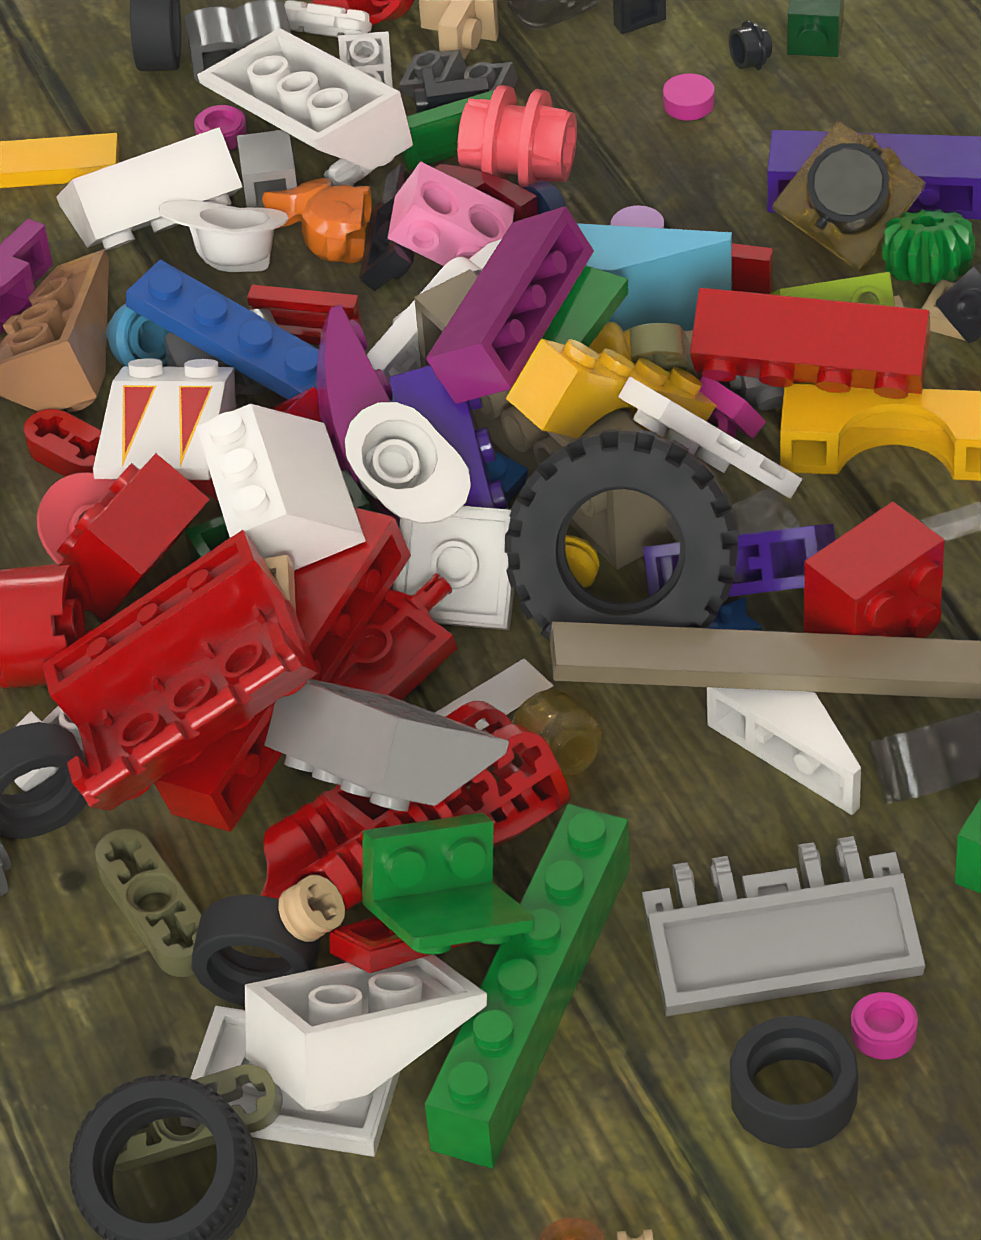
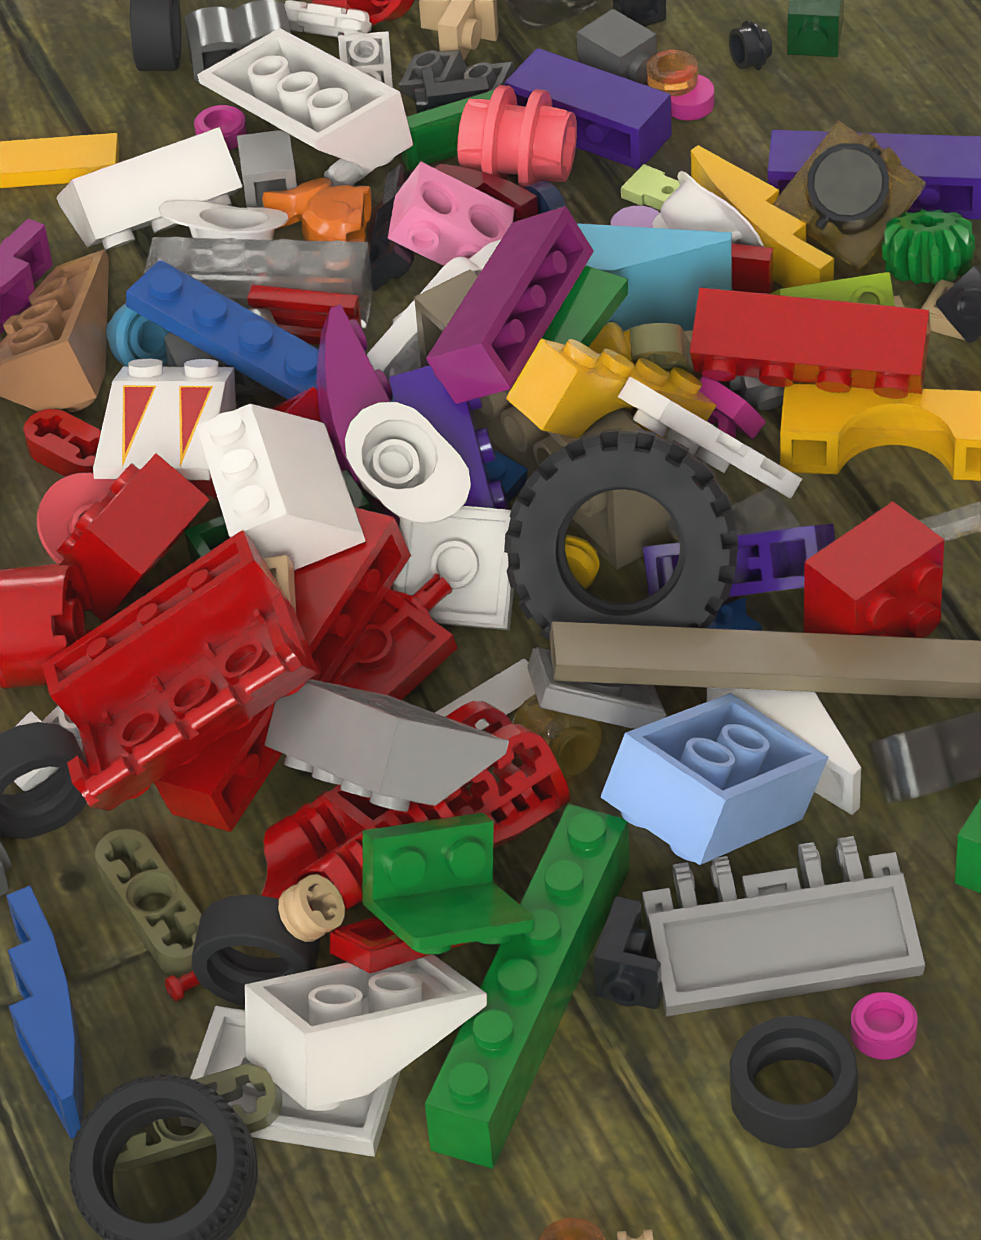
(46, 1015): none -> blue slope
(177, 986): none -> red piece
(236, 264): none -> clear brick
(606, 702): none -> light grey tile
(611, 112): none -> dark purple brick
(617, 46): none -> dark grey brick
(622, 962): none -> black bracket
(649, 187): none -> yellowish green piece
(672, 72): none -> clear orange tile
(699, 209): none -> white piece
(713, 778): none -> light blue brick
(793, 259): none -> yellow slope

